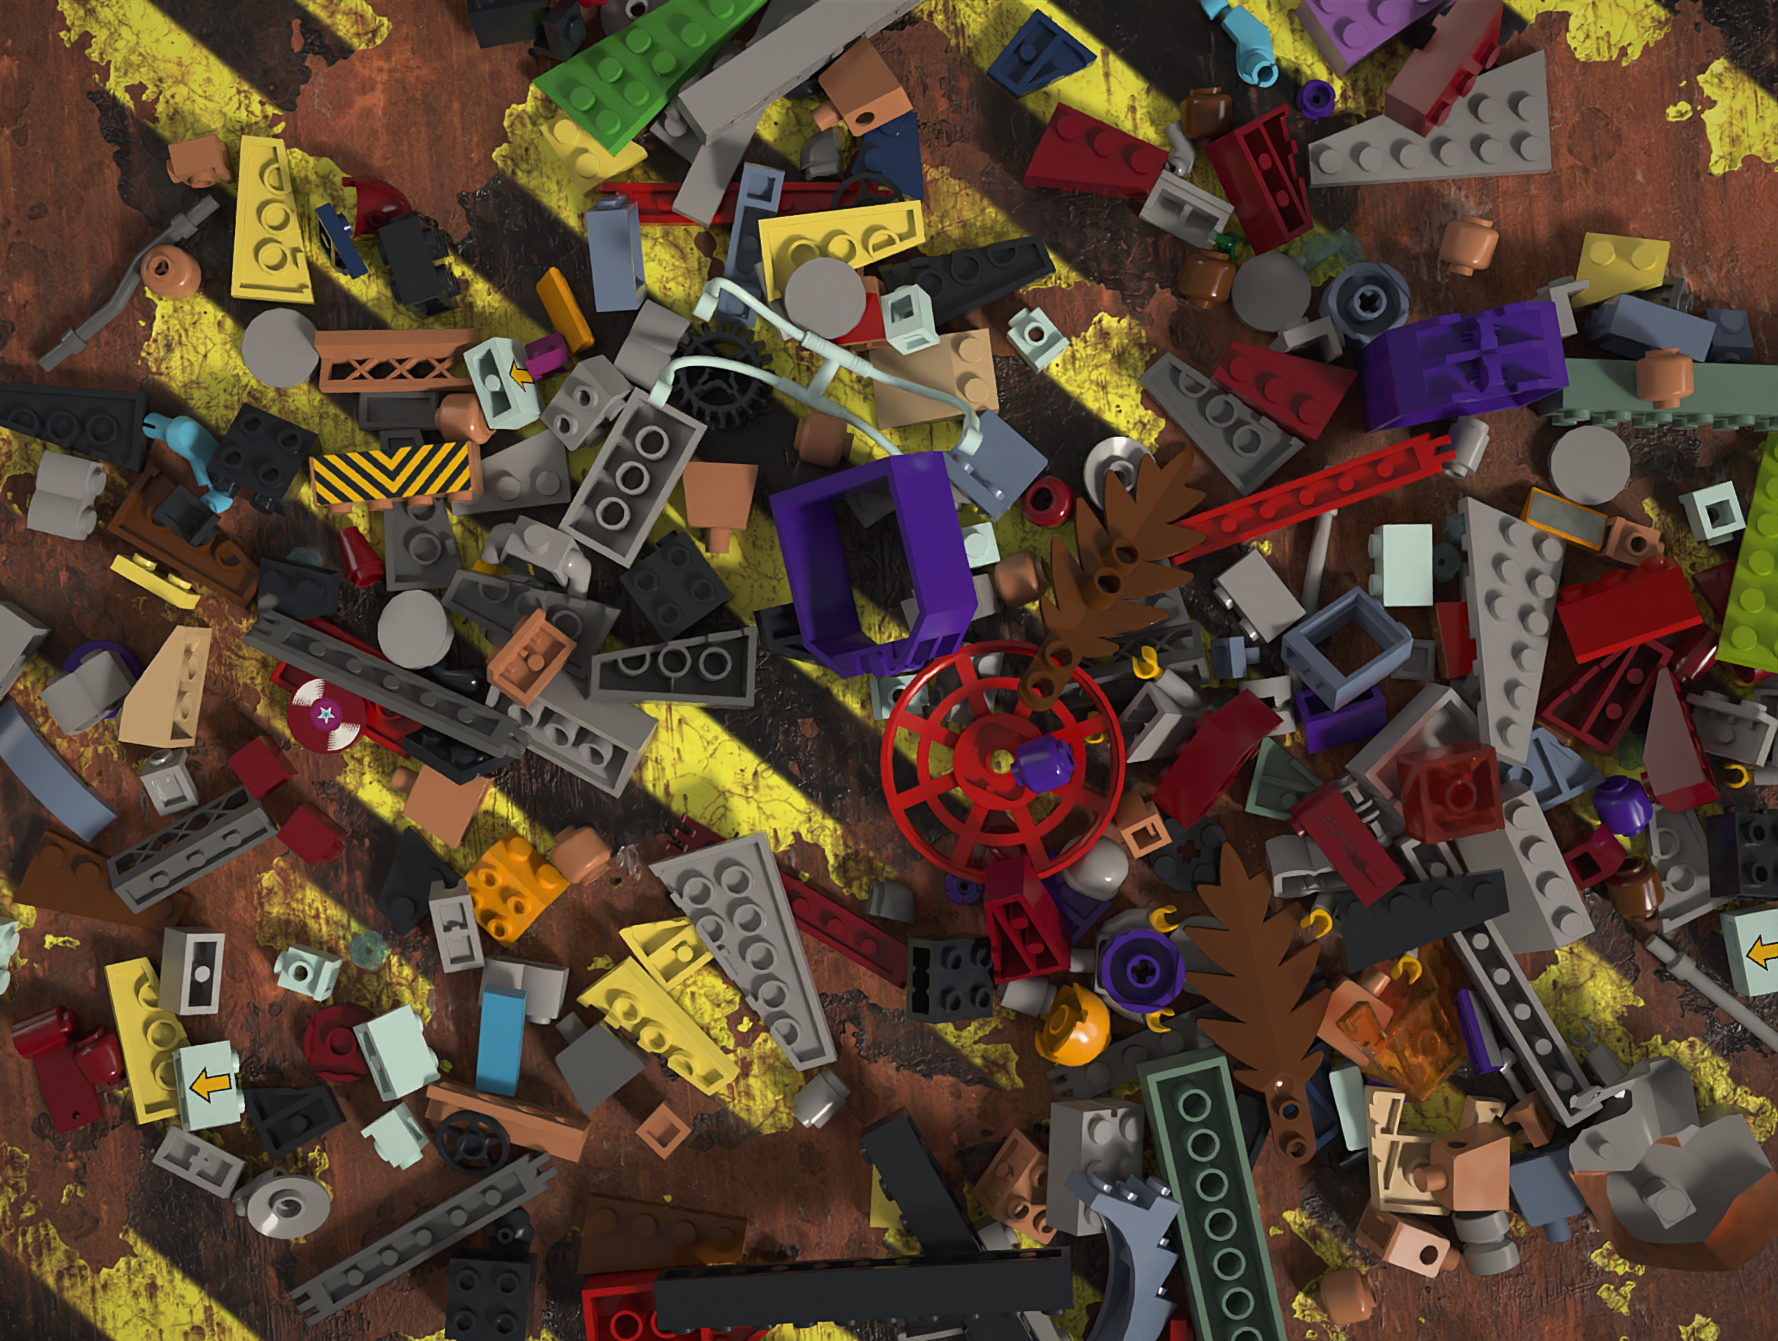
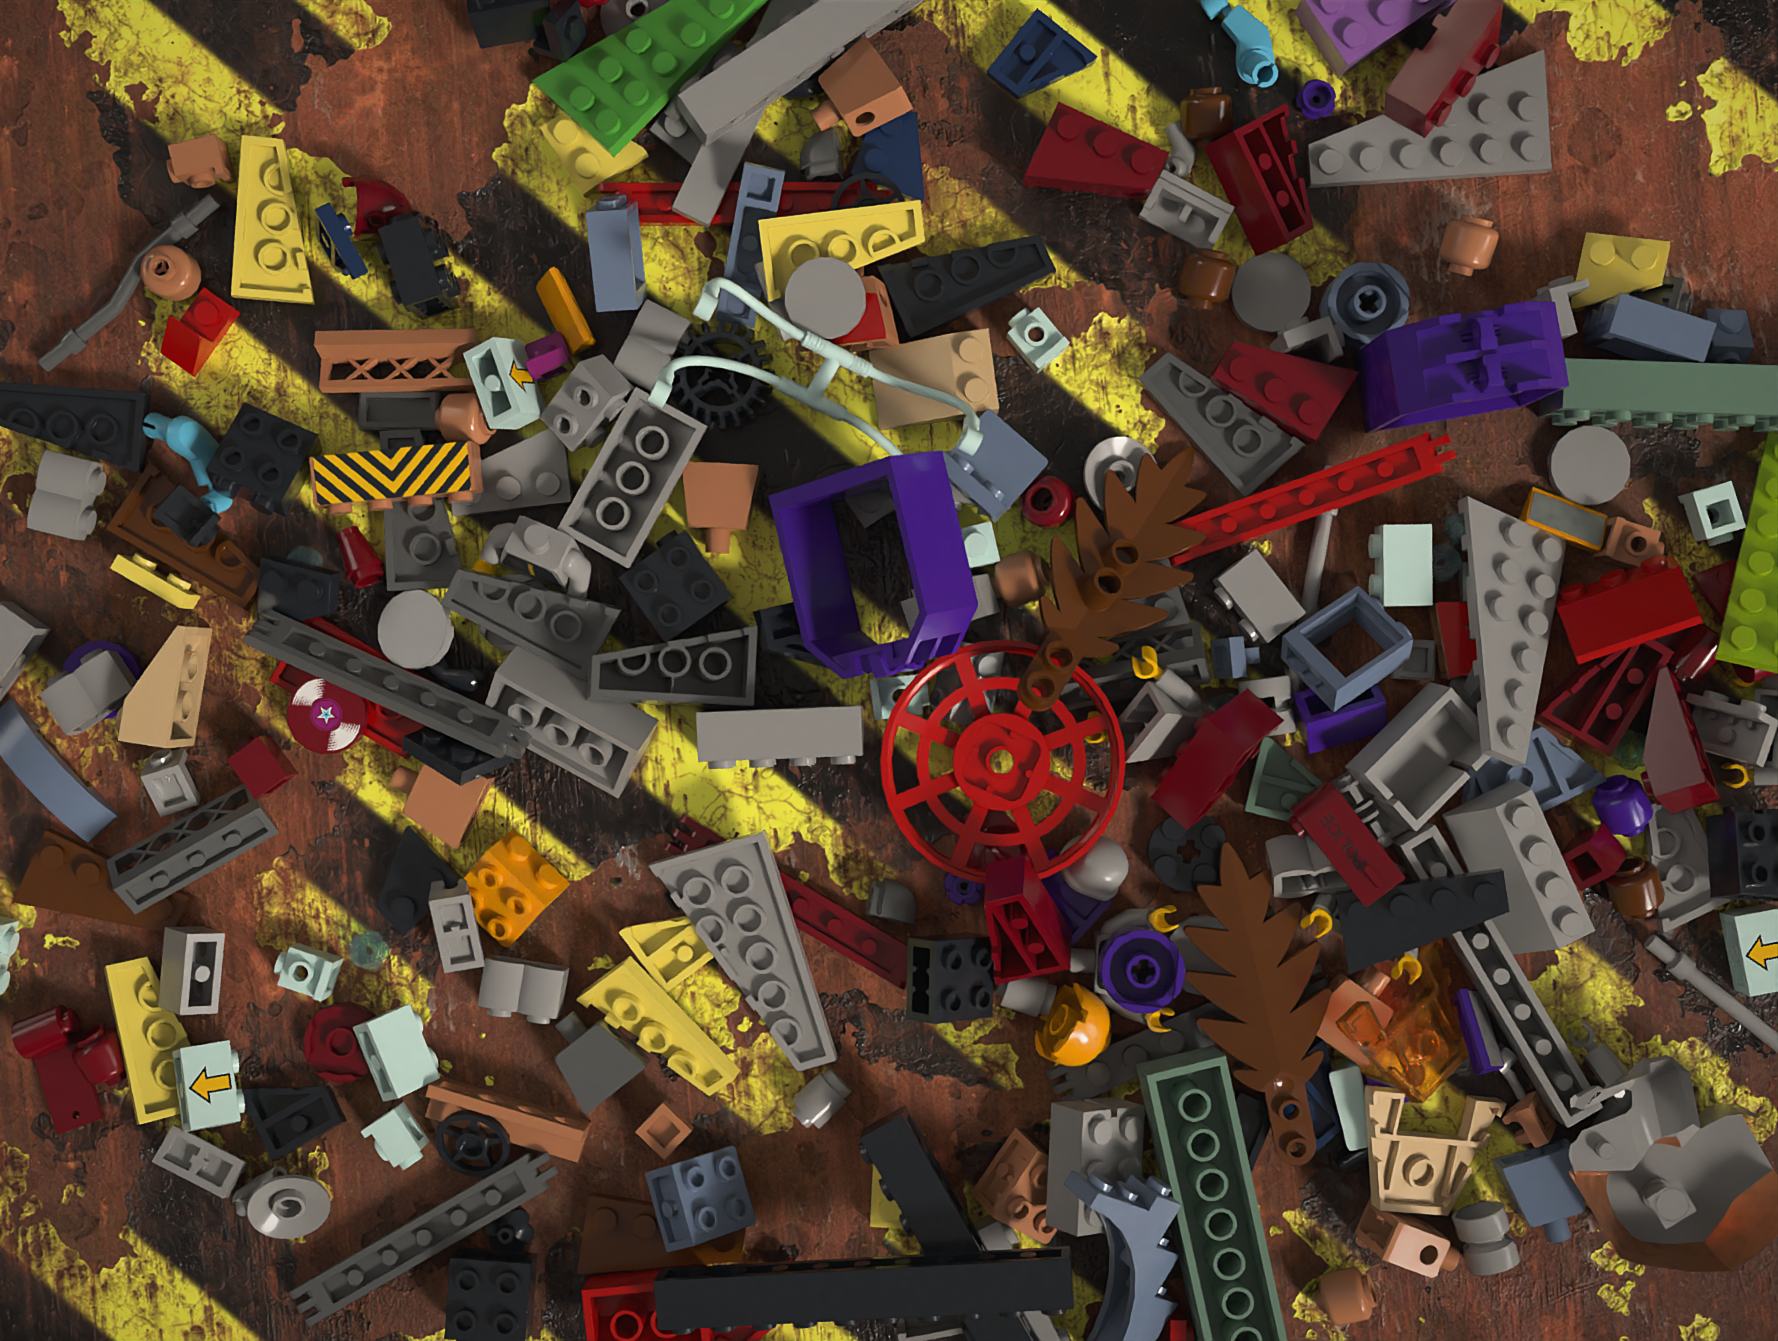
(198, 332): none -> red slope
(281, 348): light grey tile -> none
(313, 835): dark red brick -> none
(500, 1040): dark azure tile -> none
(529, 658): nougat bracket -> none
(580, 855): nougat head -> none
(700, 1199): none -> sand blue bracket
(780, 734): none -> light grey brick
(823, 439): nougat head -> none
(909, 319): light aqua brick -> none
(1043, 764): dark purple head -> none
(1140, 824): nougat brick -> none
(1227, 242): dark green hand -> none
(1320, 249): clear light blue bracket -> none
(1450, 792): clear red brick -> none
(1468, 1169): nougat torso -> none
(1469, 442): light grey brick -> none
(1664, 377): nougat head -> none

